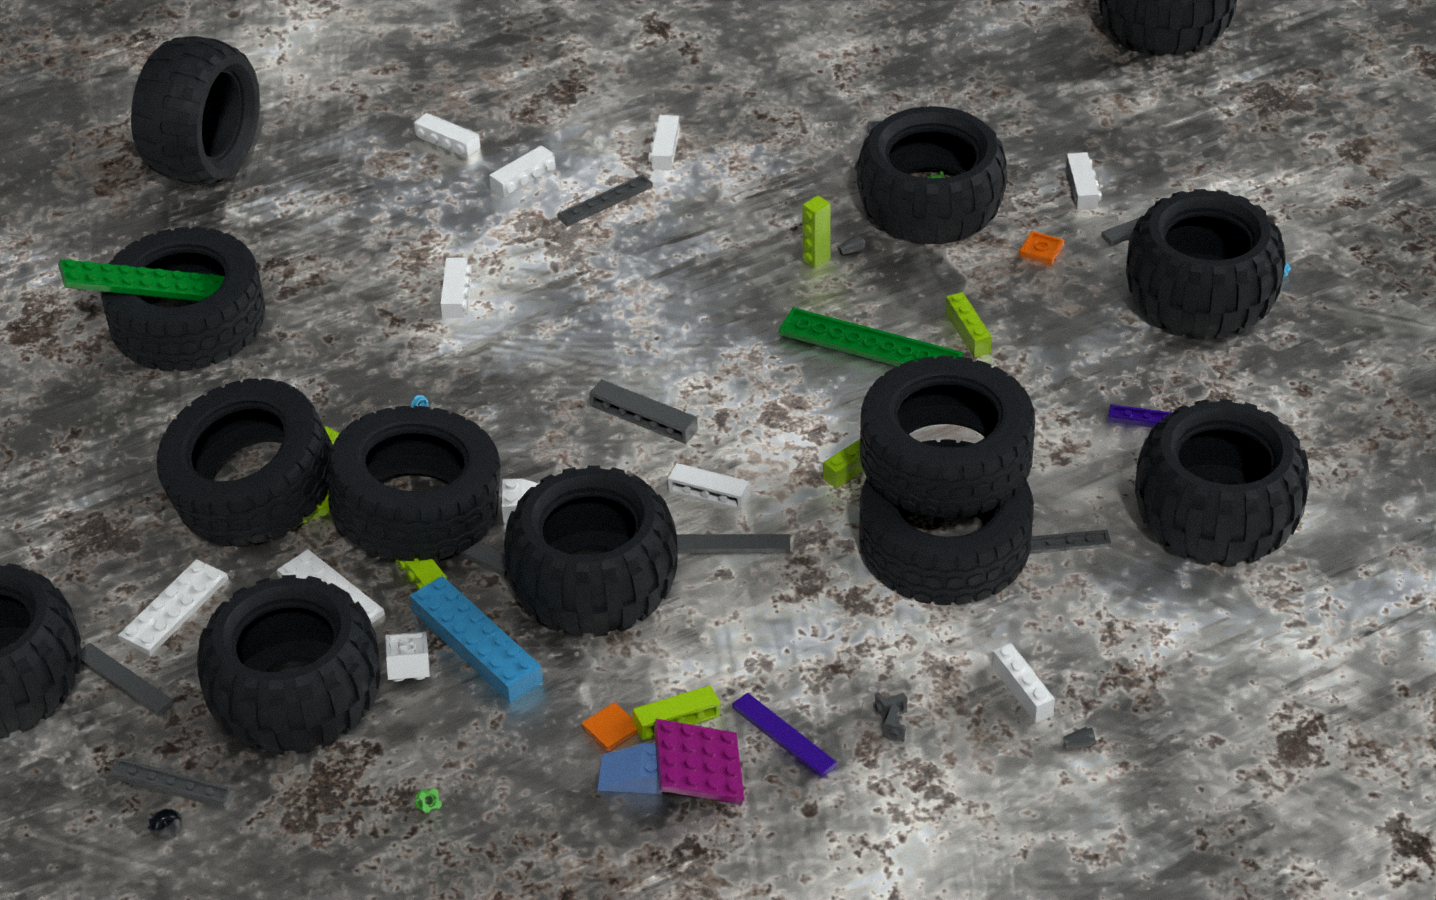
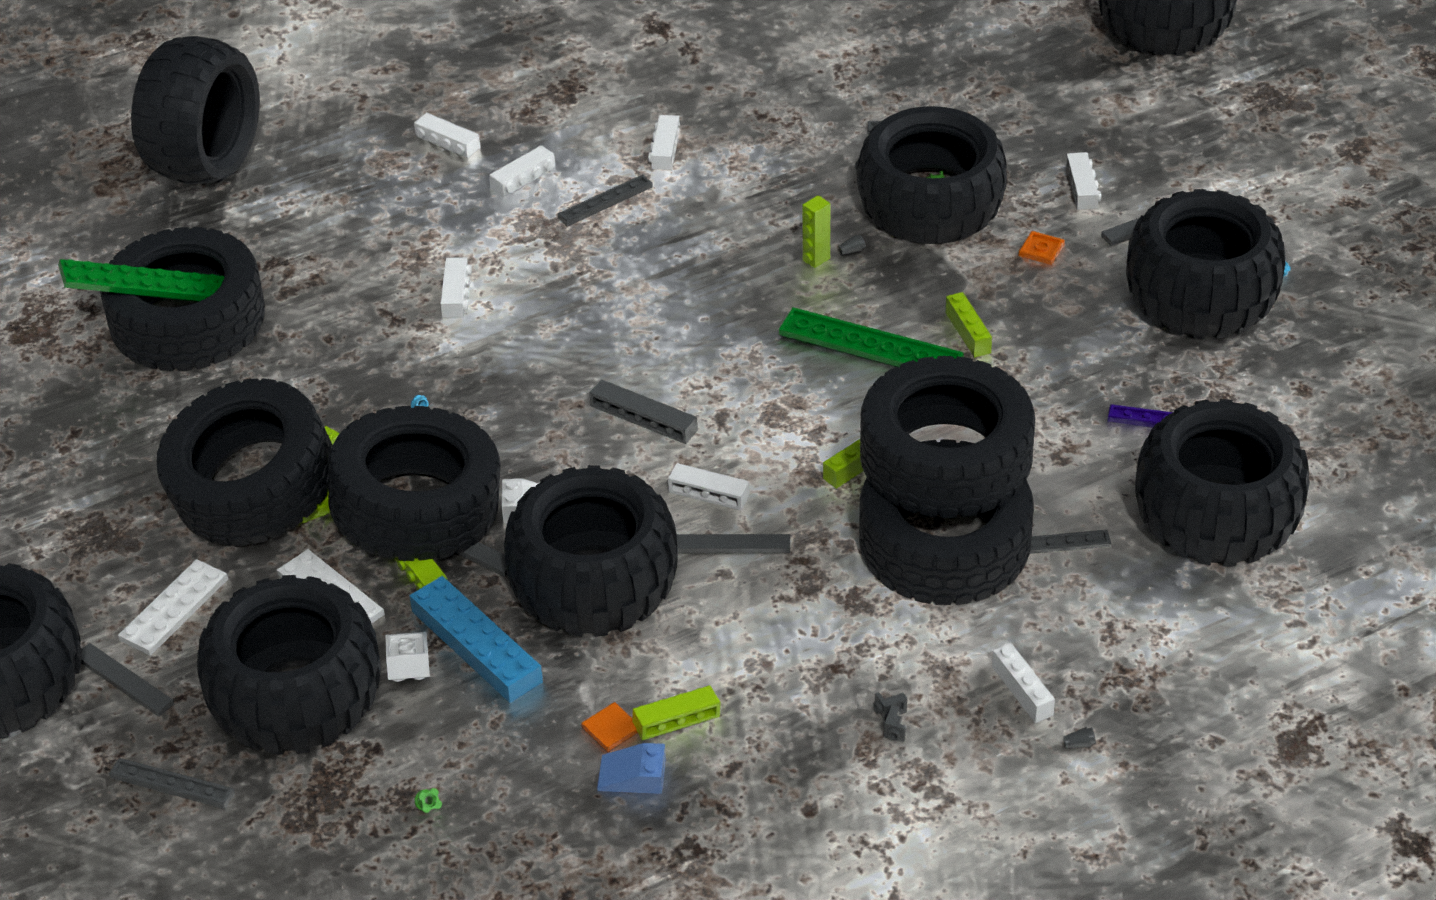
(165, 824): black hair -> none
(698, 761): magenta plate -> none
(784, 735): dark purple tile -> none

